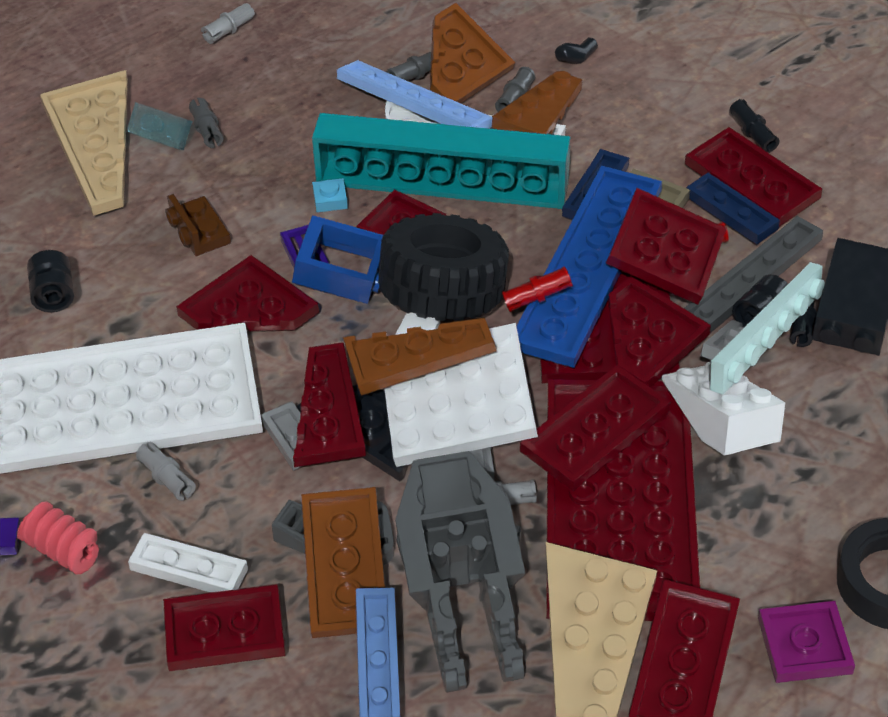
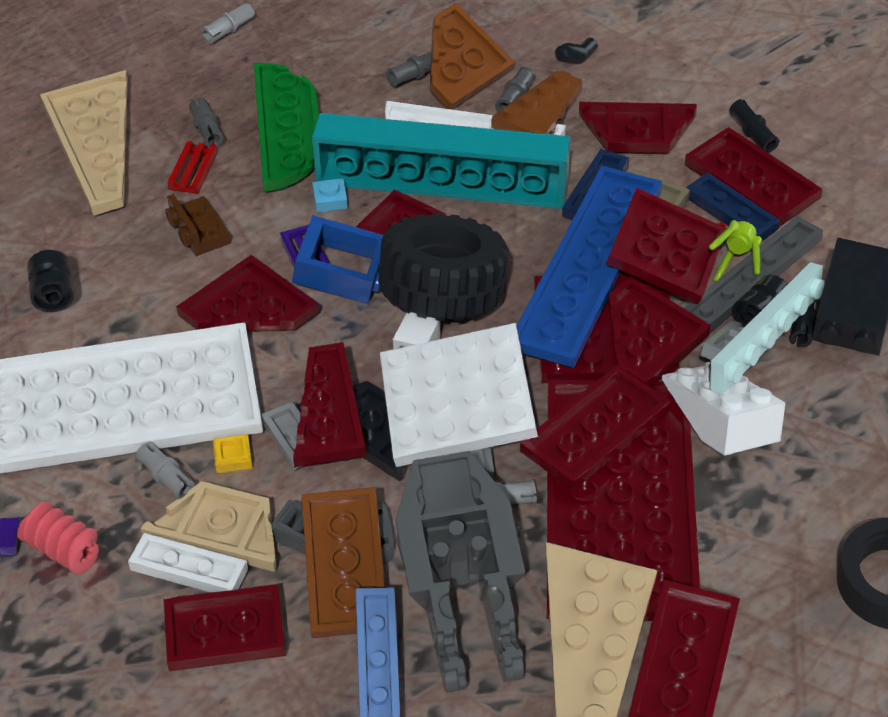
(159, 126): clear light blue plate -> none
(183, 160): none -> red tile
(220, 522): none -> tan wing
(232, 453): none -> yellow tile
(285, 124): none -> green plate
(401, 357): dark orange wing -> none
(411, 96): light blue tile -> none
(537, 289): red pin -> none
(637, 126): none -> dark red wing
(740, 239): none -> lime plant
(806, 641): magenta plate -> none

